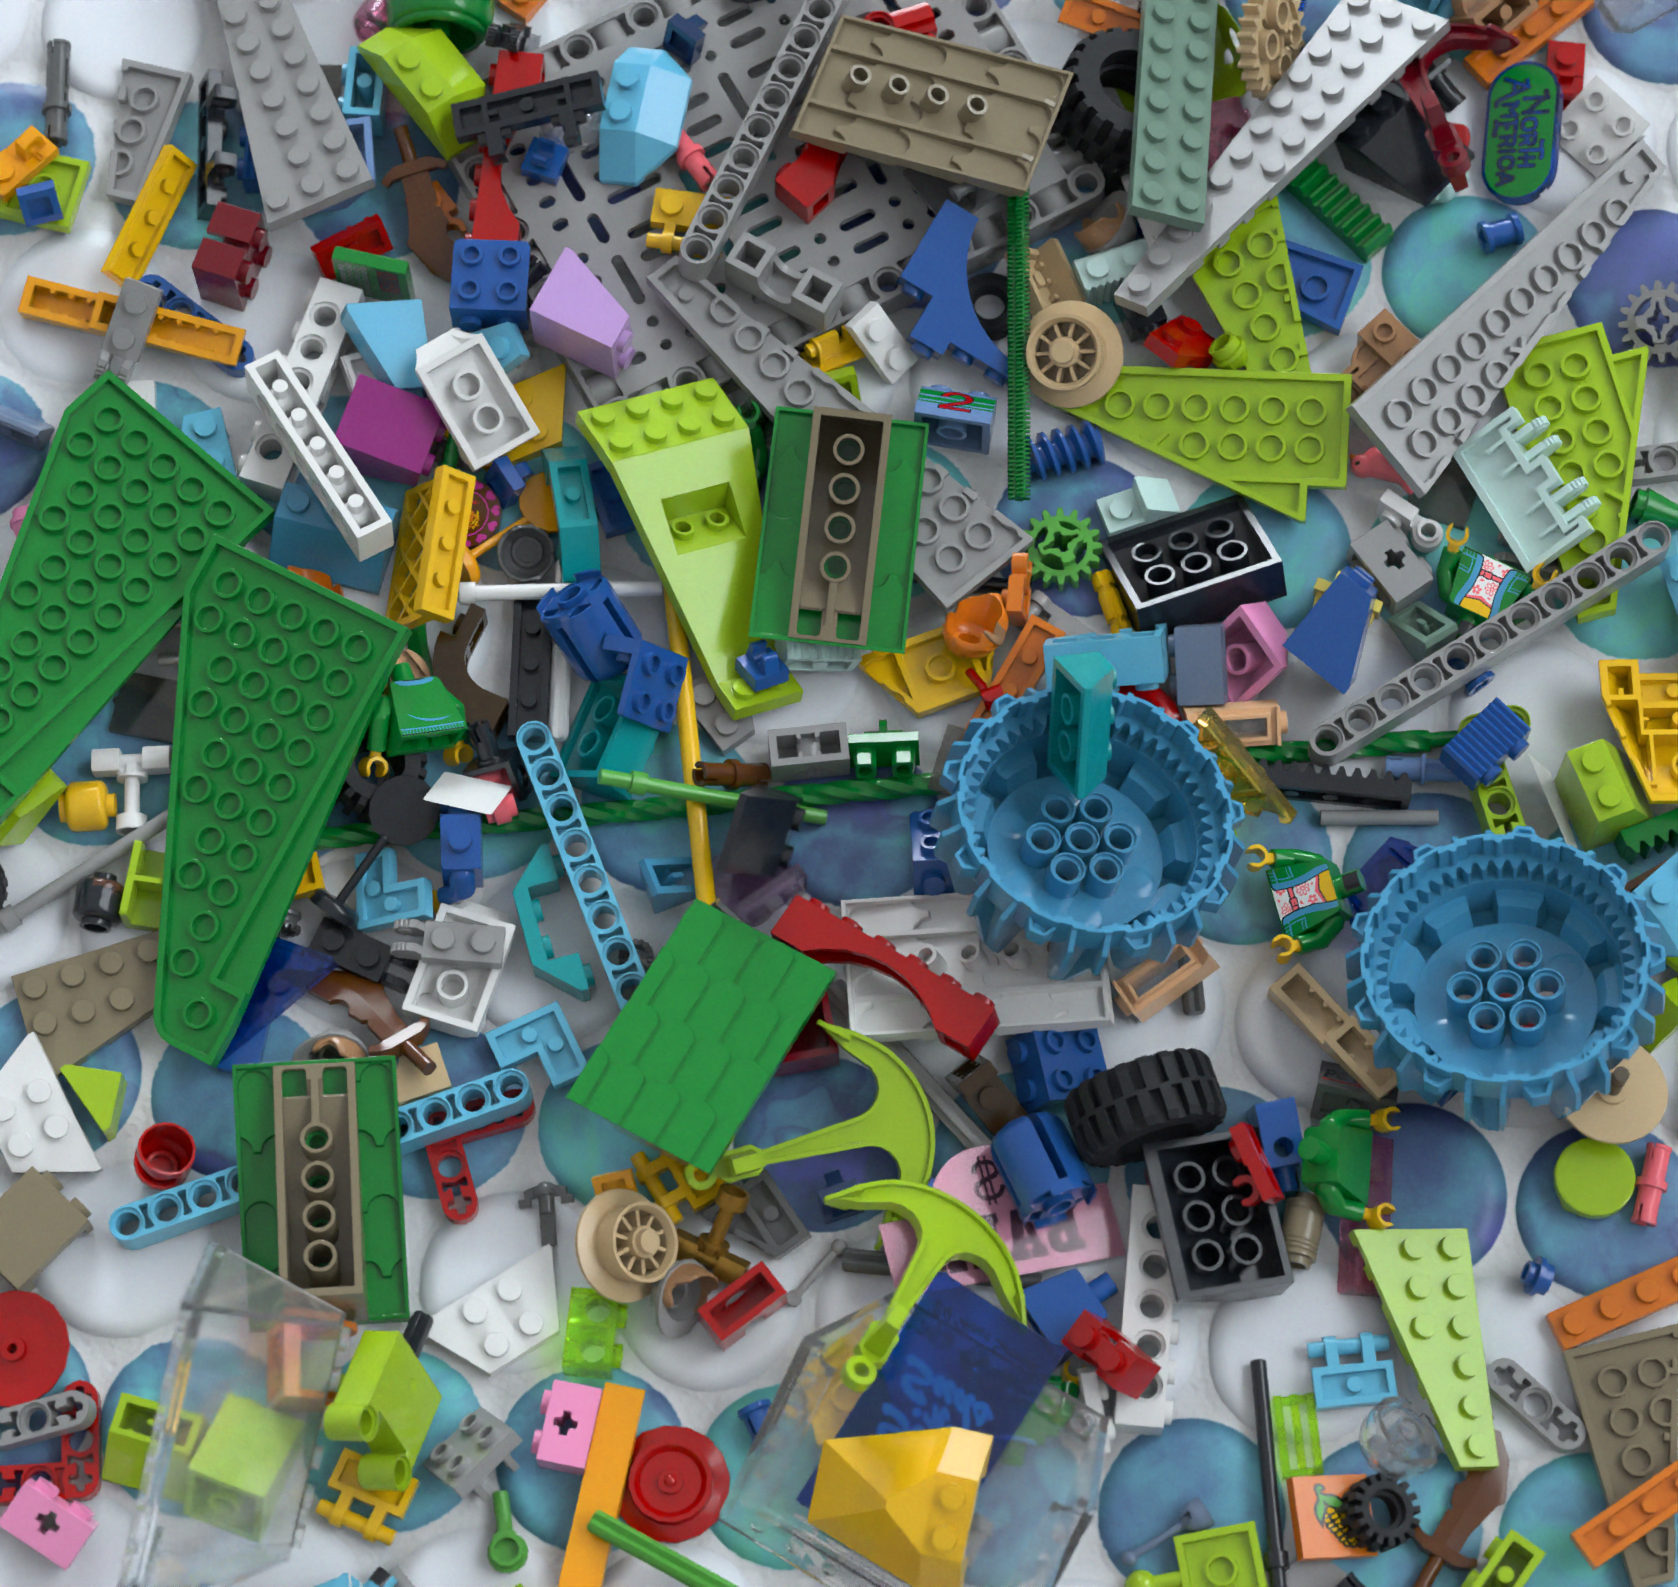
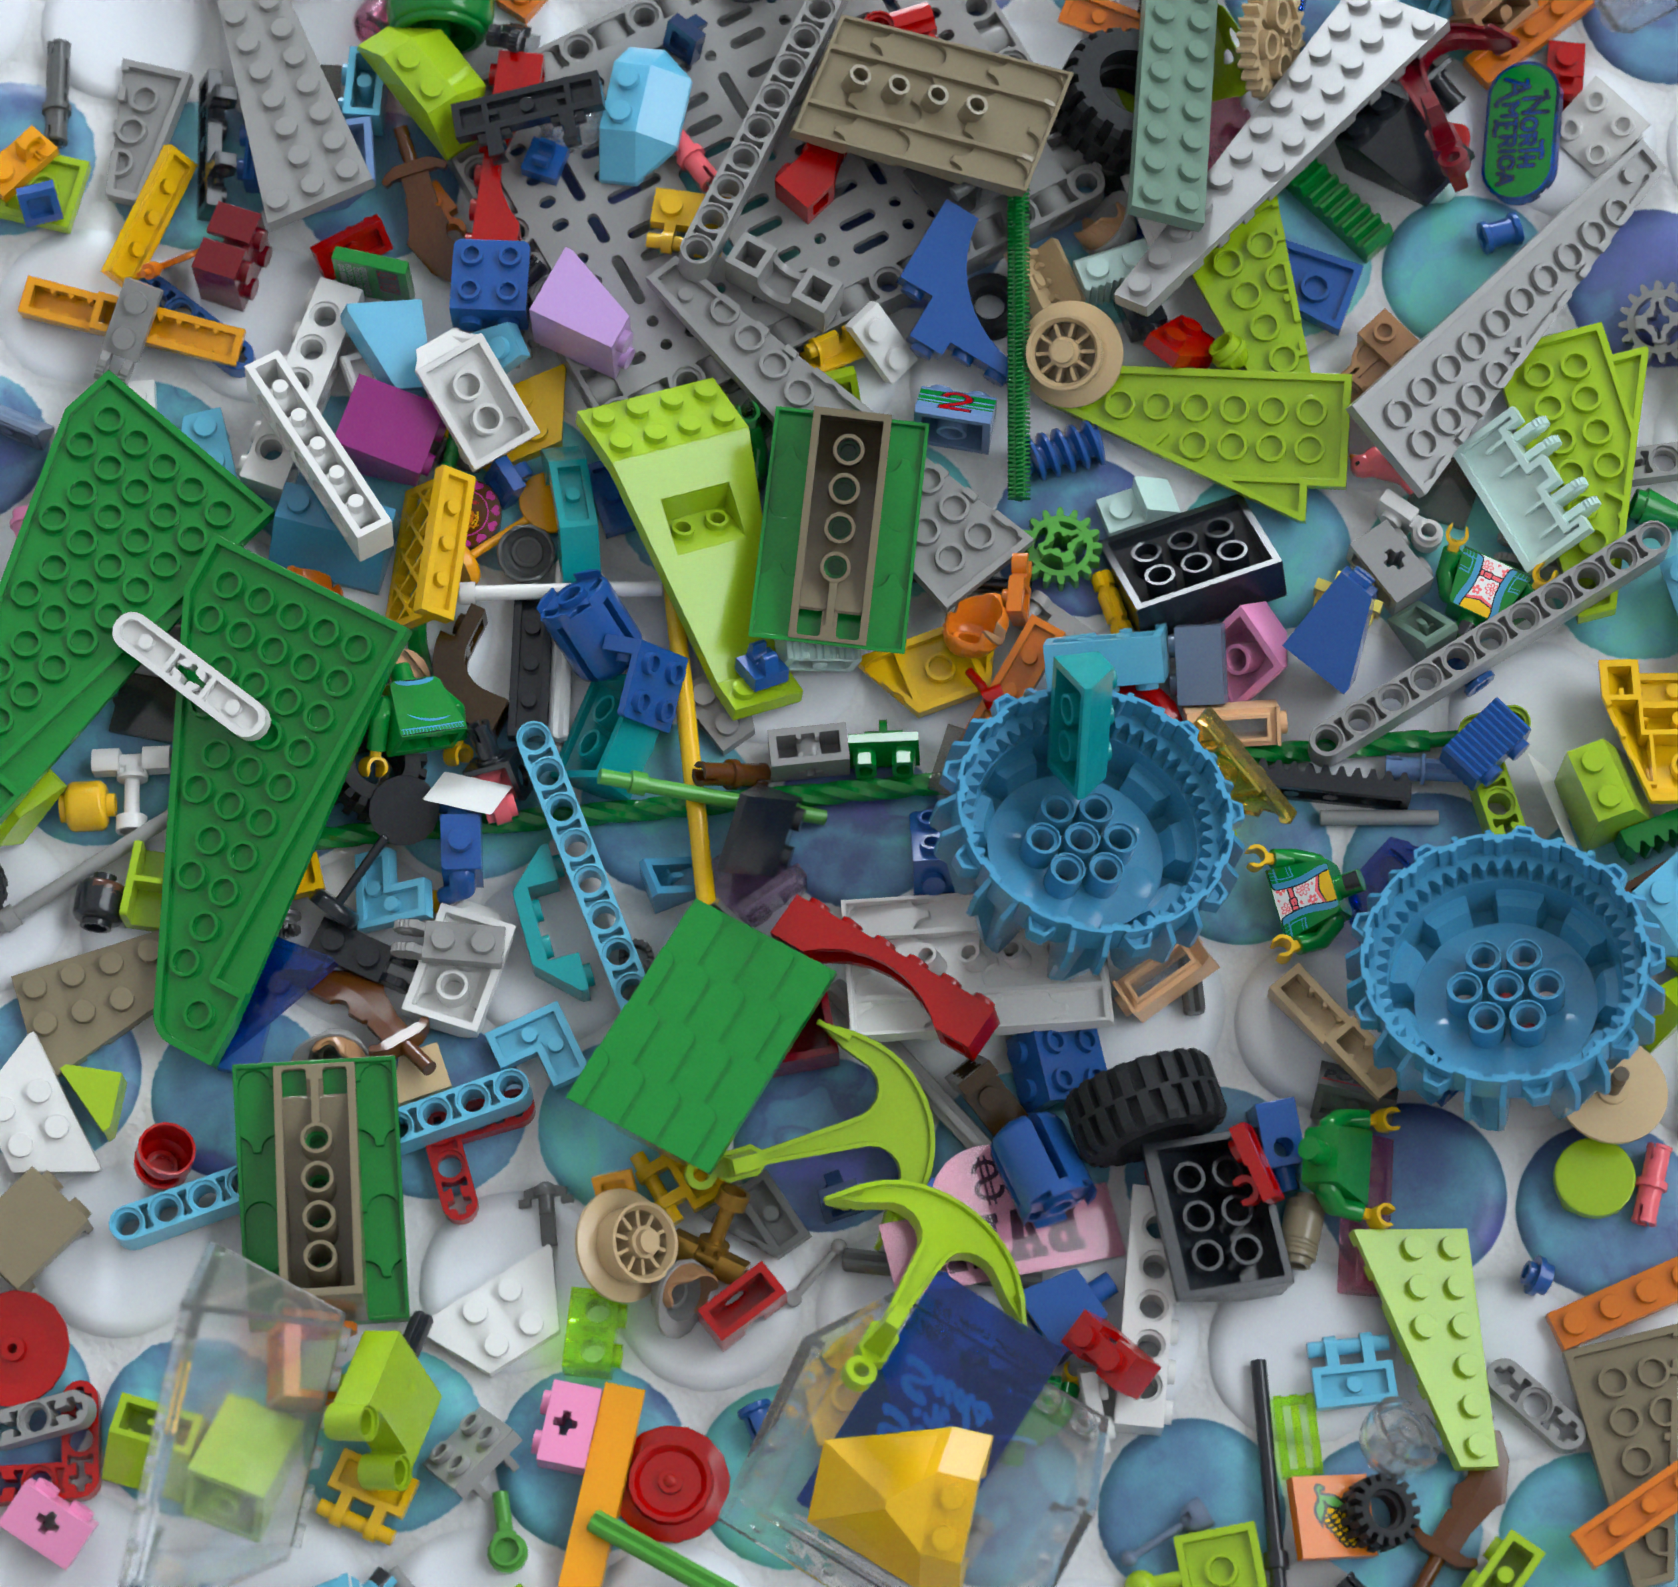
(153, 269): none -> orange piece
(219, 696): none -> white piece

